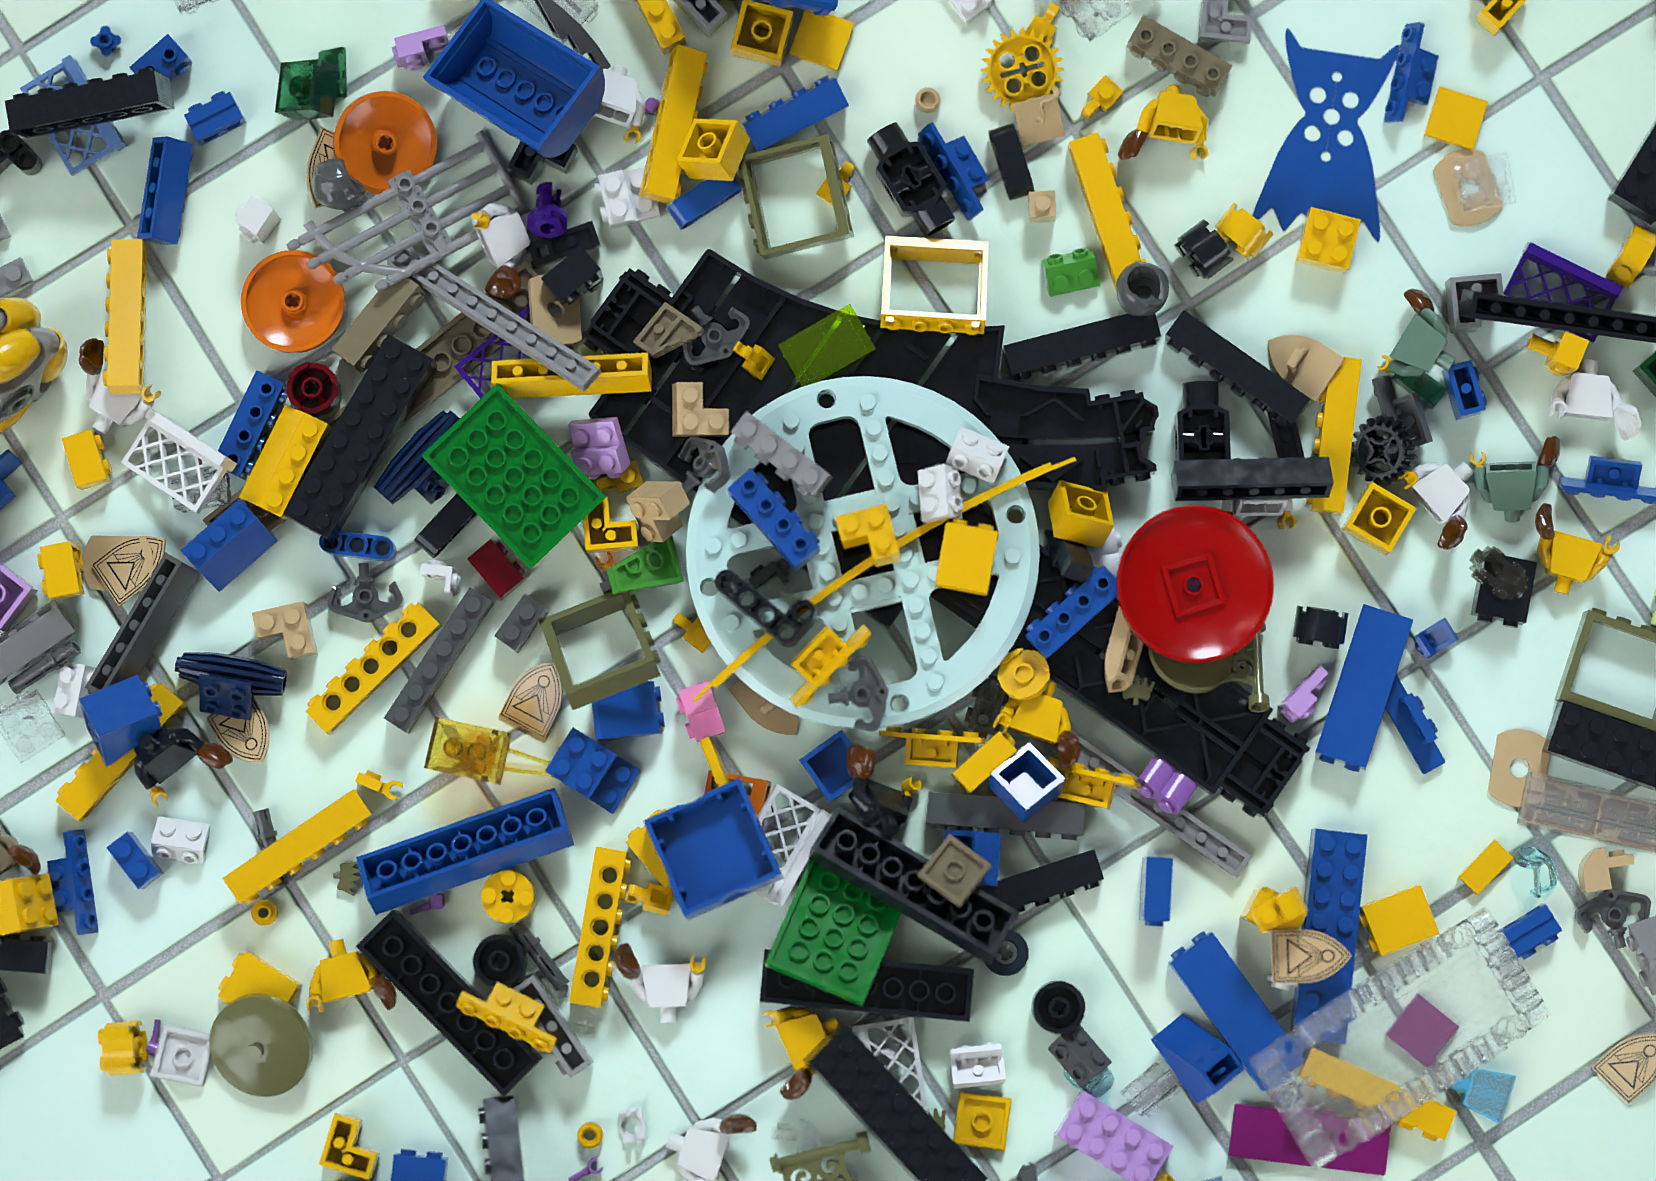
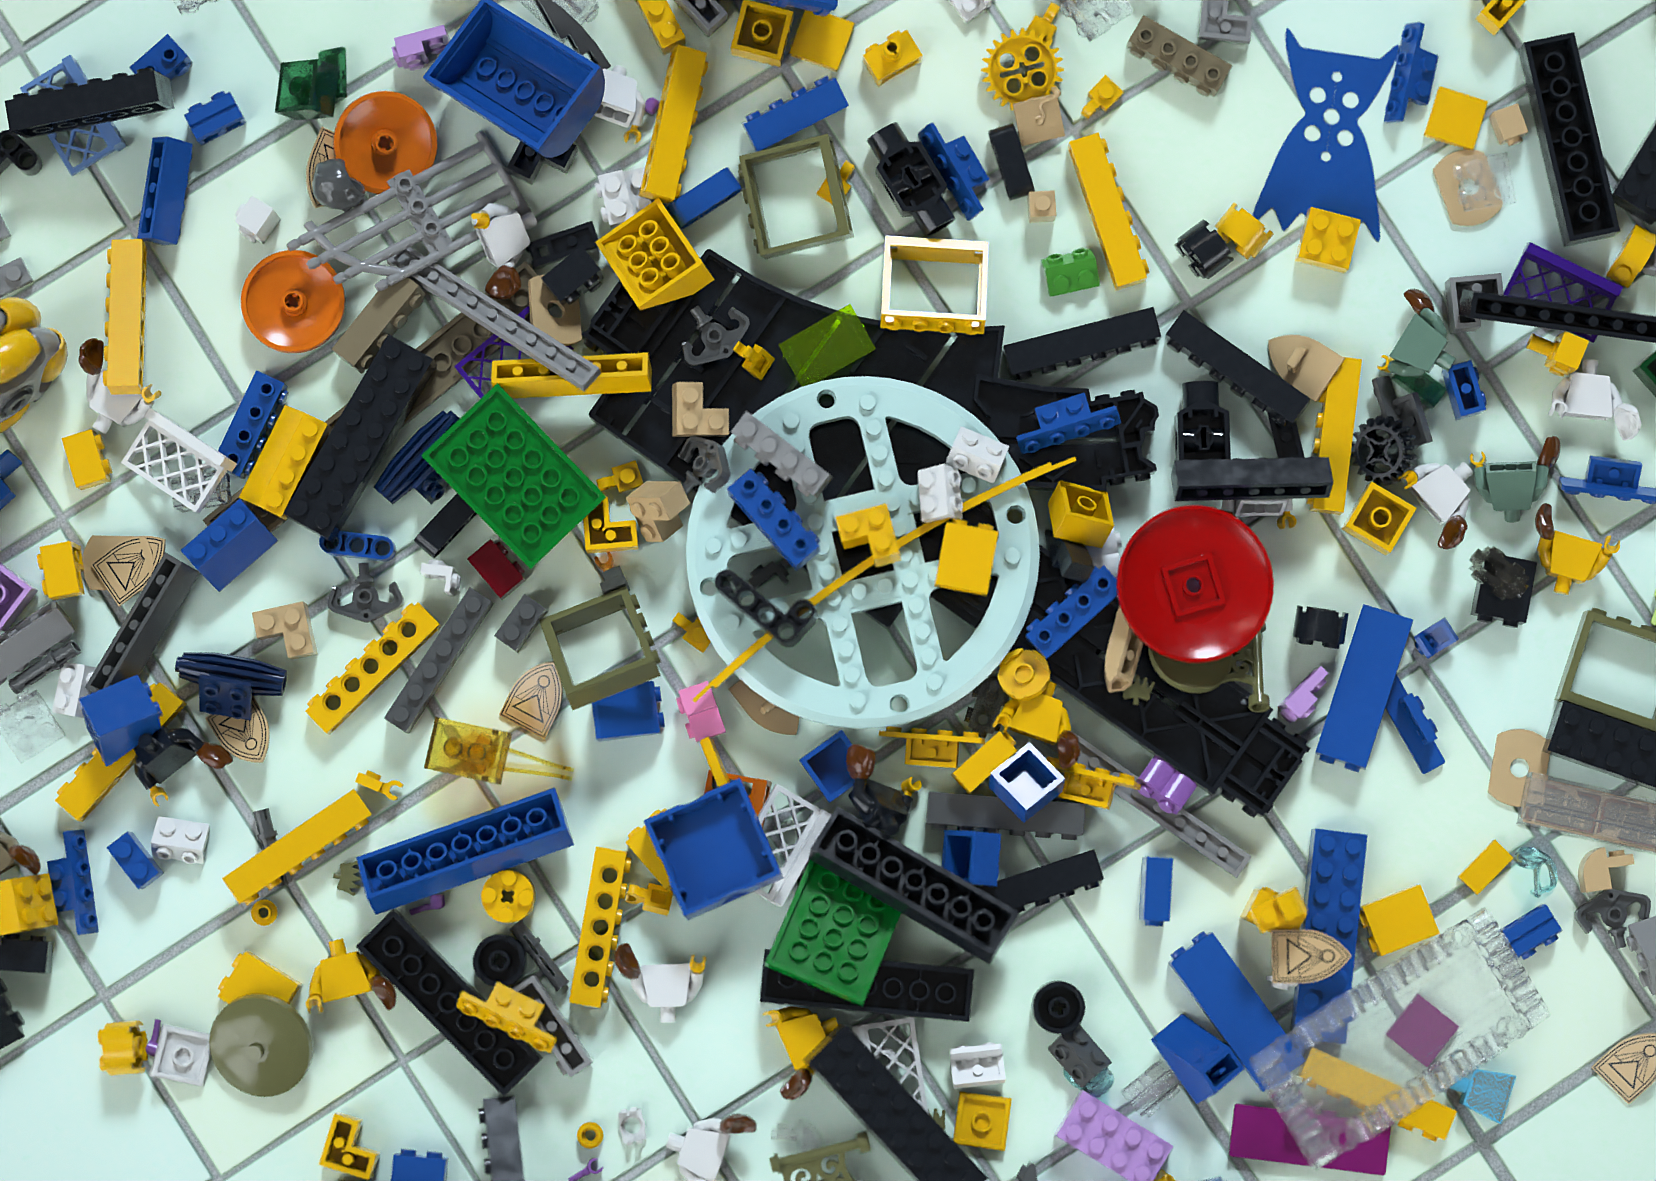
(105, 48): blue plate -> none
(320, 376): dark red brick -> none
(547, 217): dark purple piece -> none
(592, 770): blue bracket -> none
(598, 447): lavender plate -> none
(647, 568): bright green wing -> none
(654, 258): none -> yellow slope
(667, 332): dark tan wing -> none
(713, 149): yellow brick -> none
(822, 658): yellow bracket -> none
(866, 693): dark grey piece -> none
(891, 57): none -> yellow brick
(927, 100): tan plate -> none
(954, 870): dark tan plate -> none
(1013, 965): black bush -> none
(1066, 421): none -> blue bracket
(1142, 289): dark grey piece -> none
(1169, 118): yellow torso -> none
(1508, 125): none -> tan brick
(1568, 139): none -> black brick

